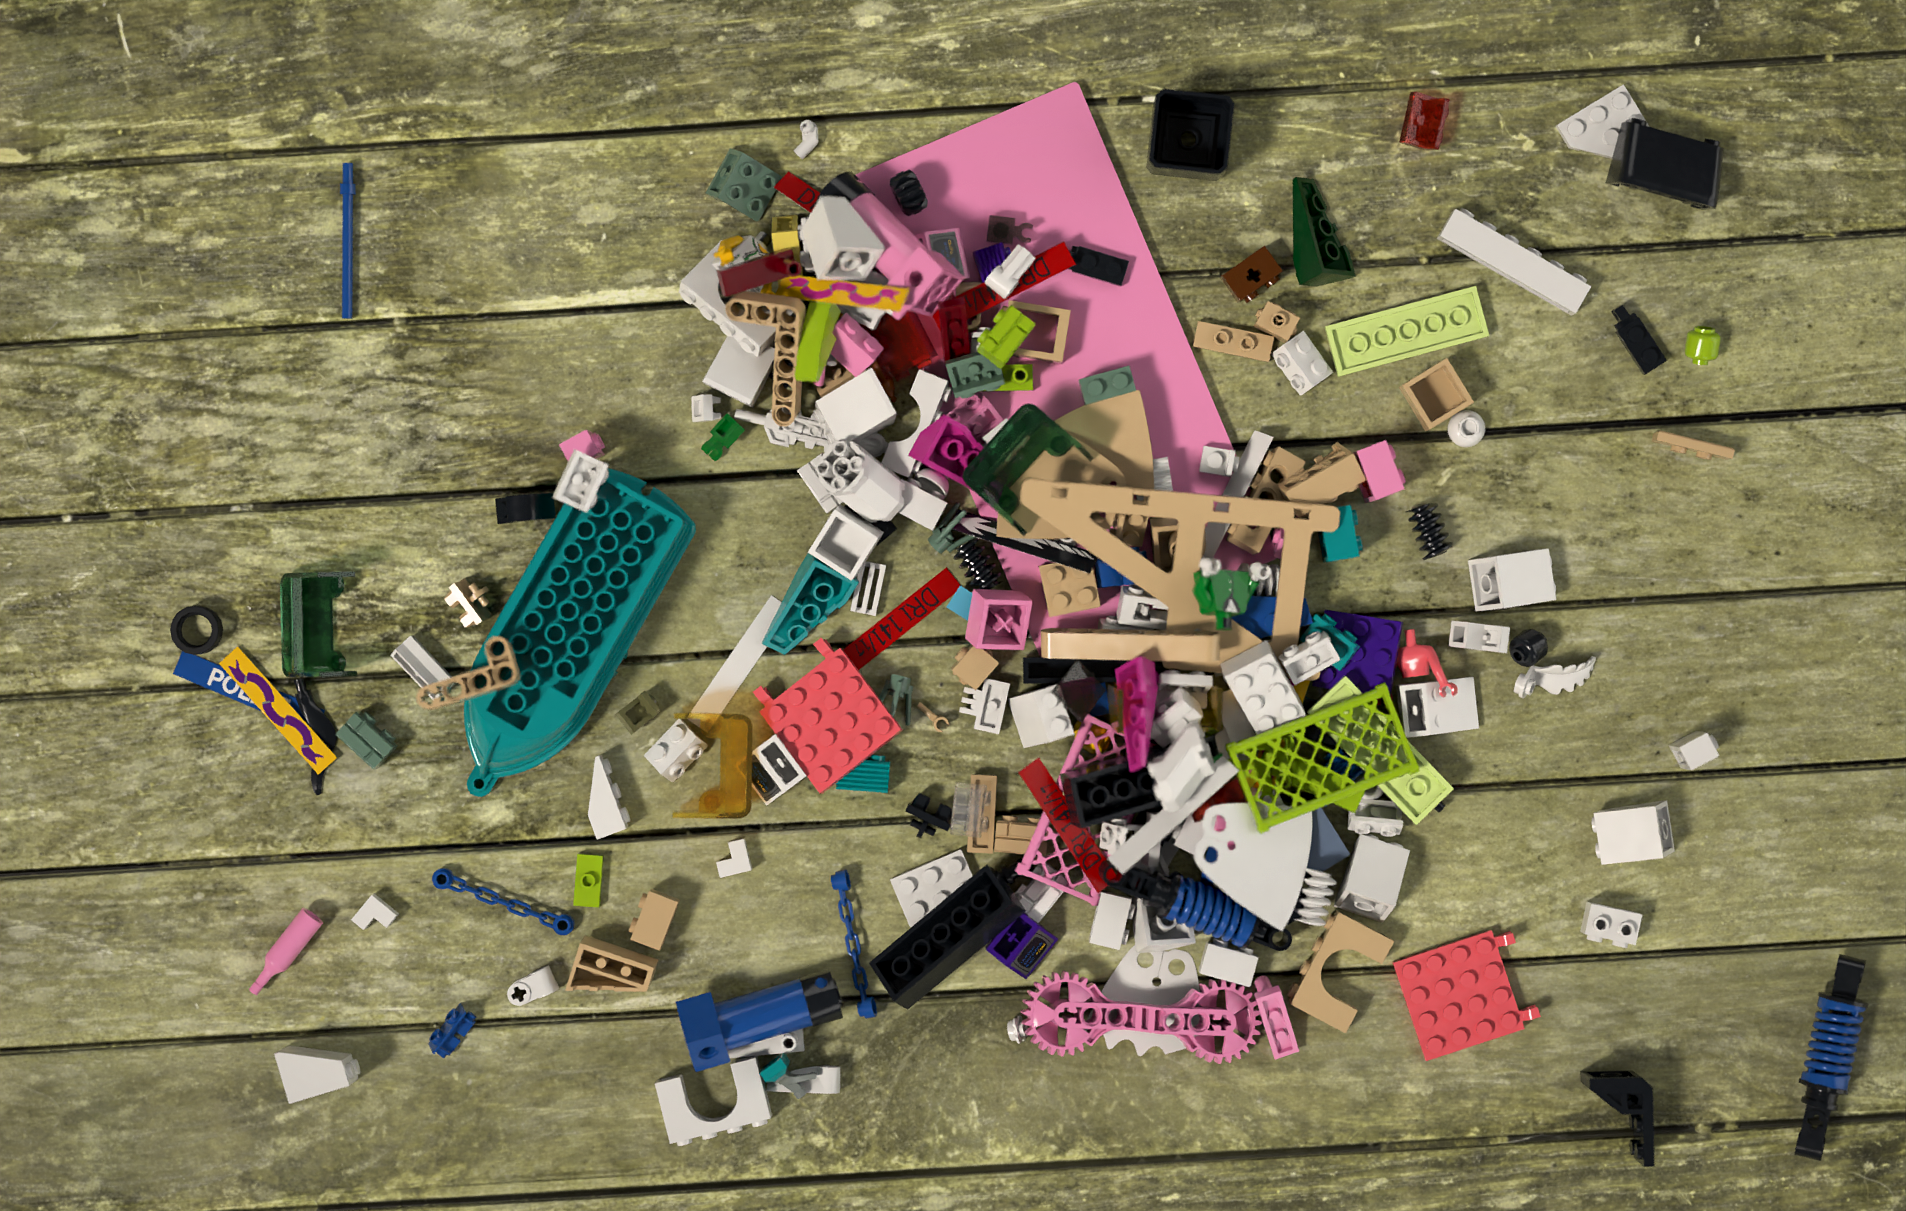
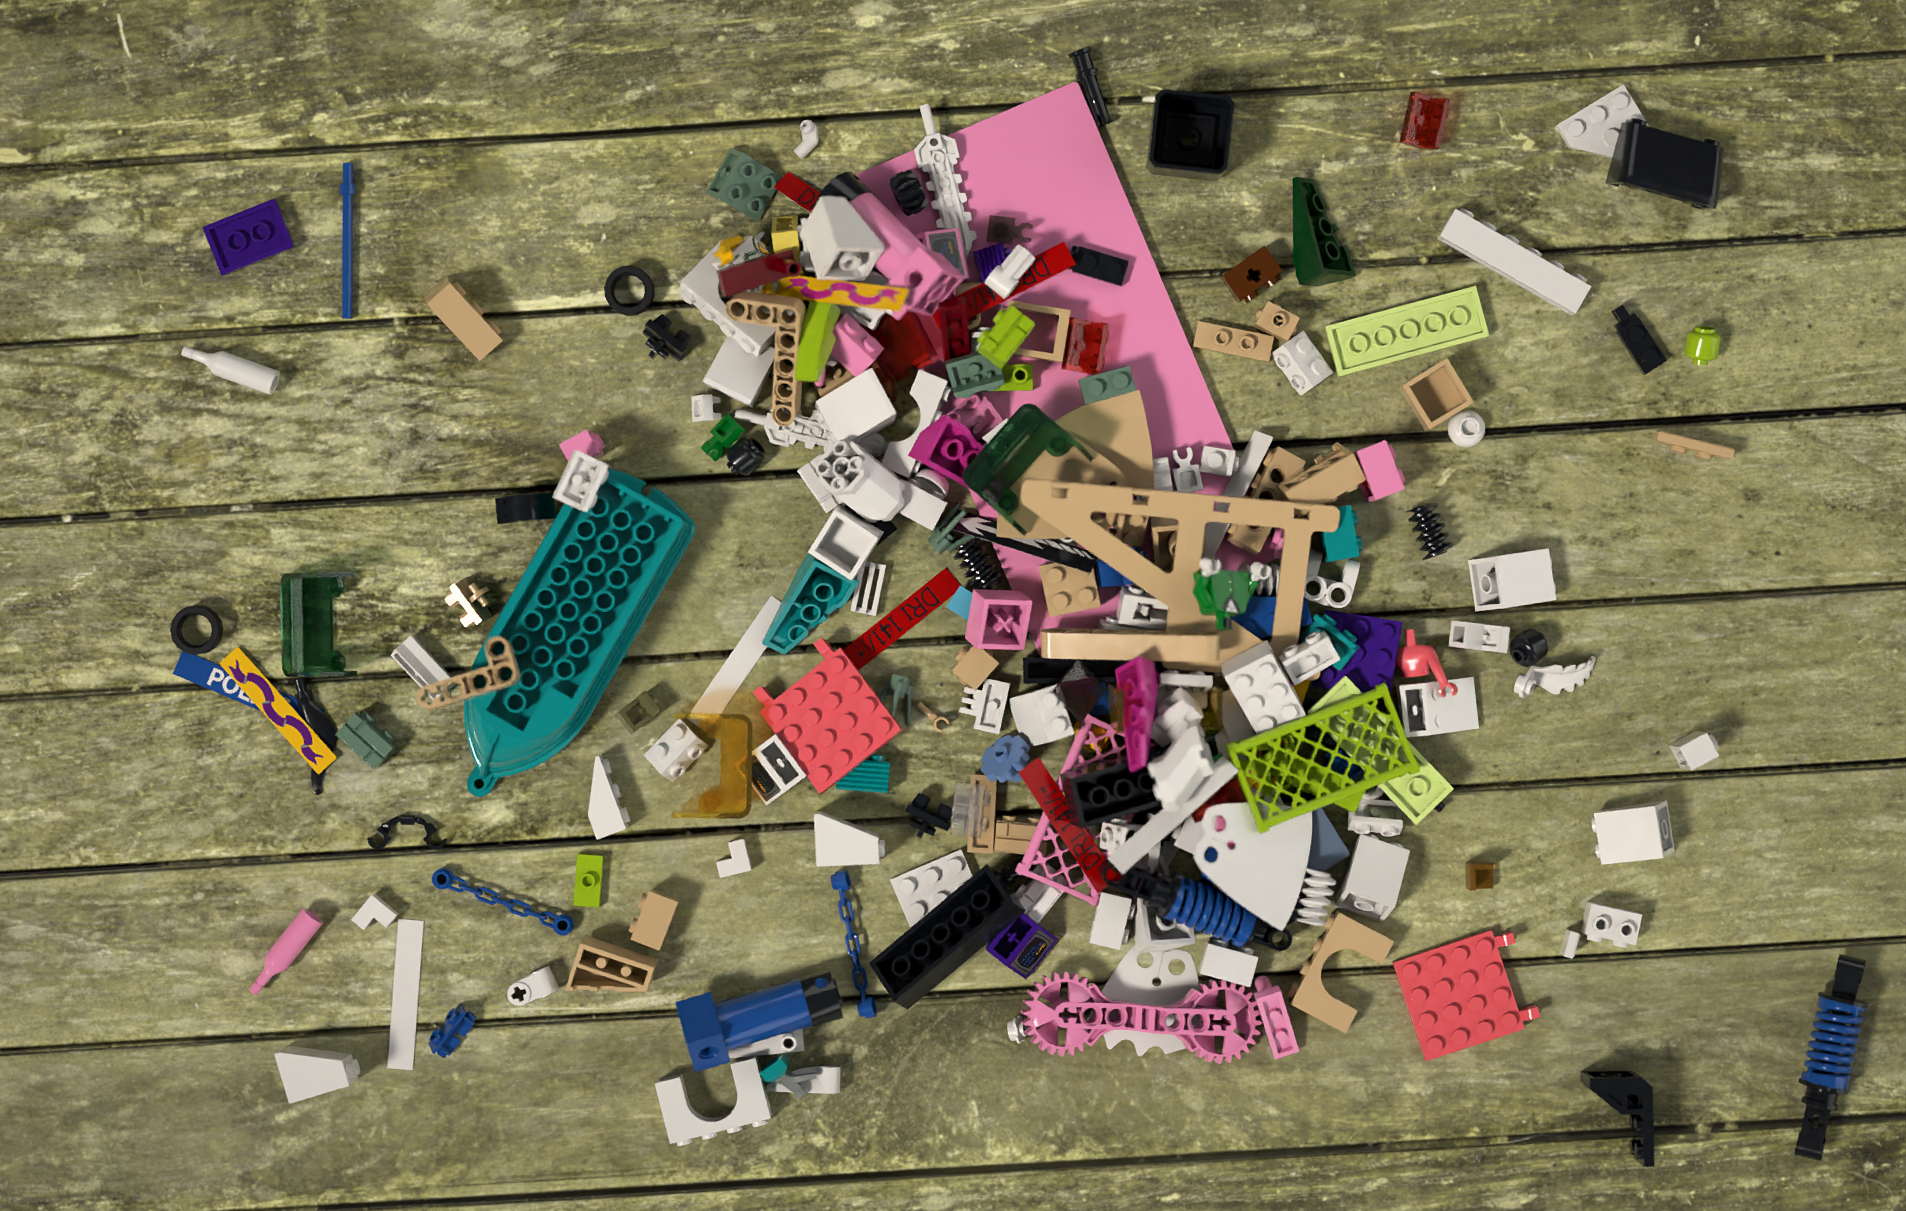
(236, 369): none -> white piece
(248, 237): none -> dark purple plate
(405, 994): none -> white sticker
(407, 820): none -> black piece
(463, 317): none -> tan wedge
(610, 284): none -> black tyre
(662, 342): none -> black hips
(745, 456): none -> black head
(844, 842): none -> white slope
(937, 156): none -> white bar
(1005, 759): none -> medium blue plant
(1085, 346): none -> clear red bracket
(1087, 75): none -> black pin
(1187, 476): none -> white plate
(1326, 586): none -> white piece
(1479, 875): none -> pearl gold panel
(1569, 943): none -> white tile

